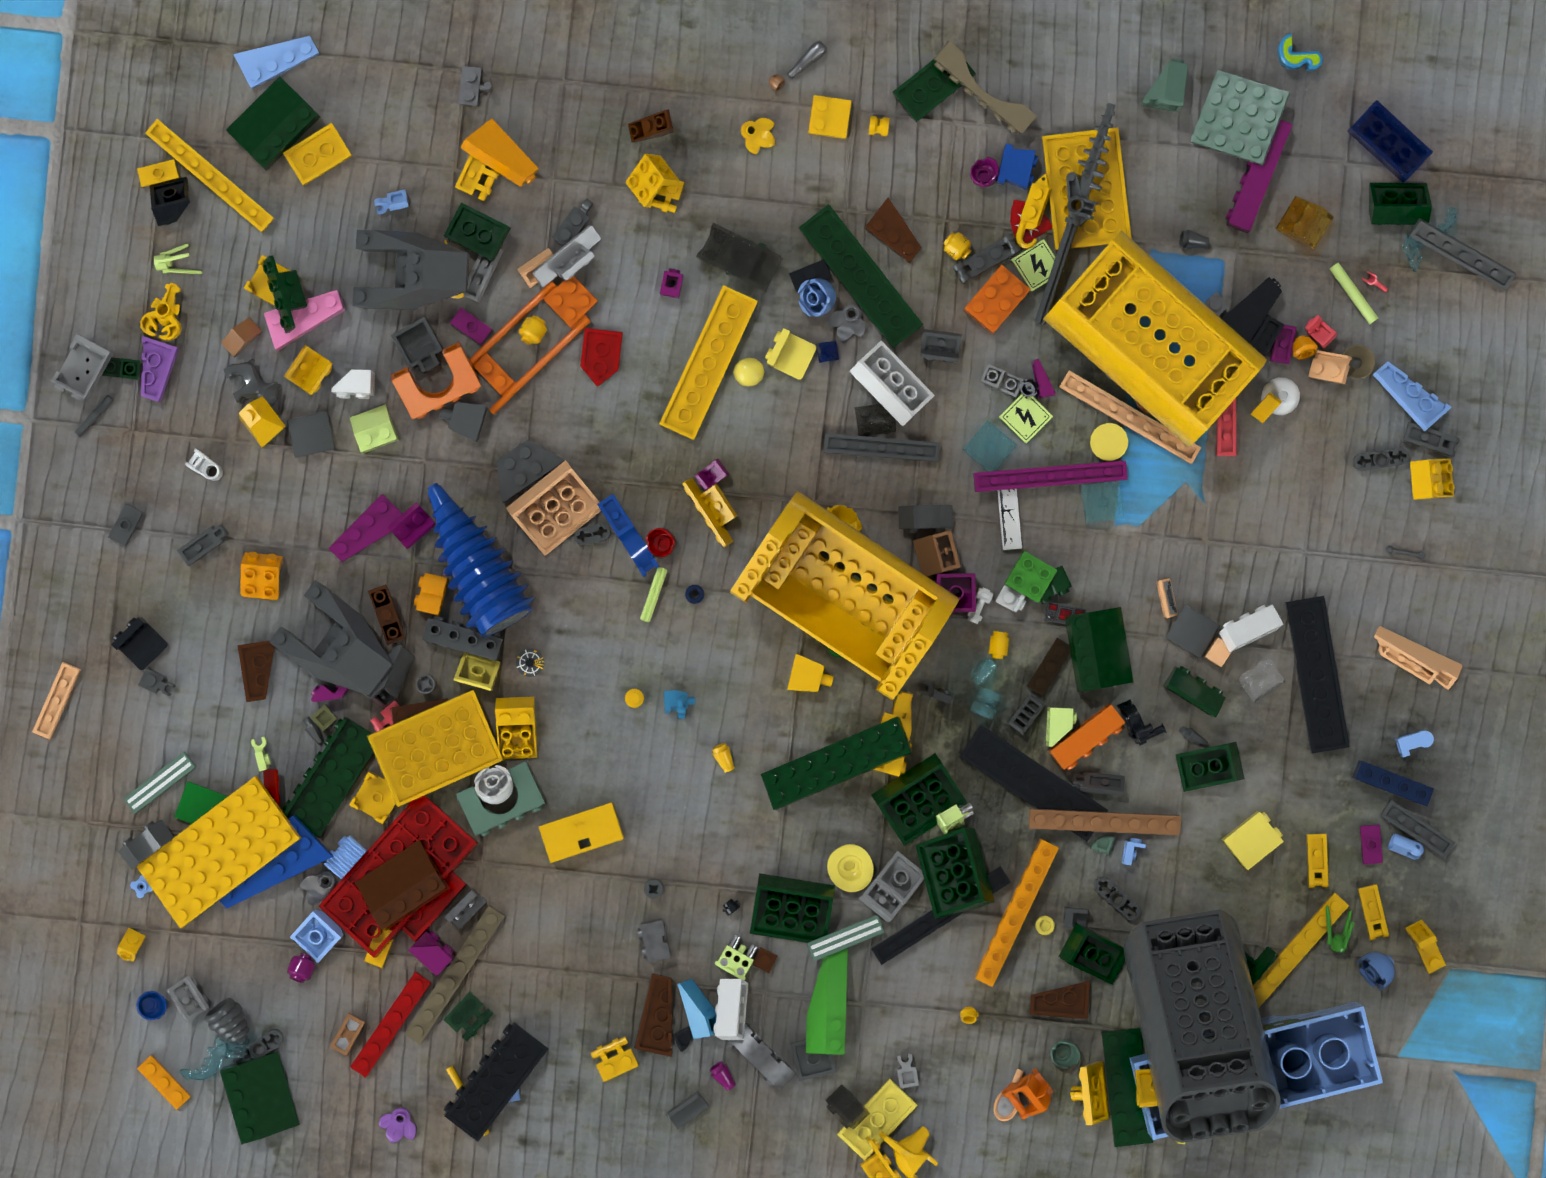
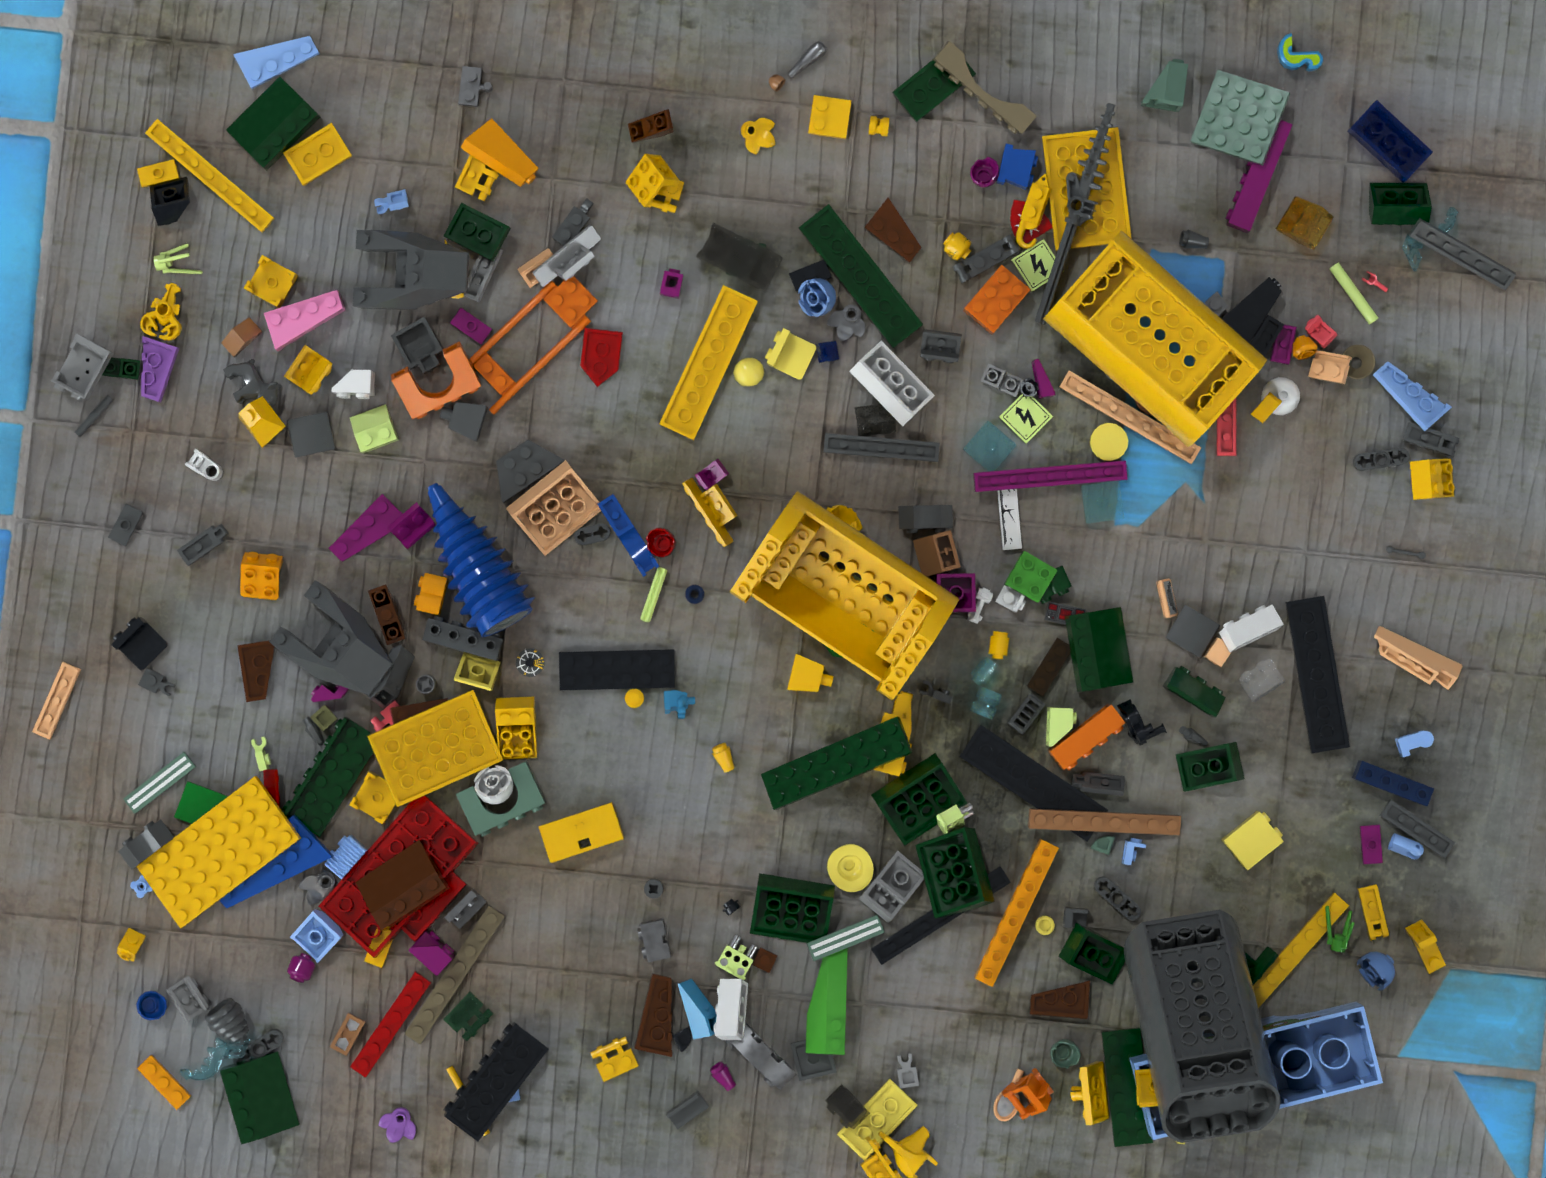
(286, 292): dark green bracket -> none
(532, 330): yellow head -> none
(616, 669): none -> black plate
(969, 1015): yellow plate -> none
(1317, 859): yellow plate -> none

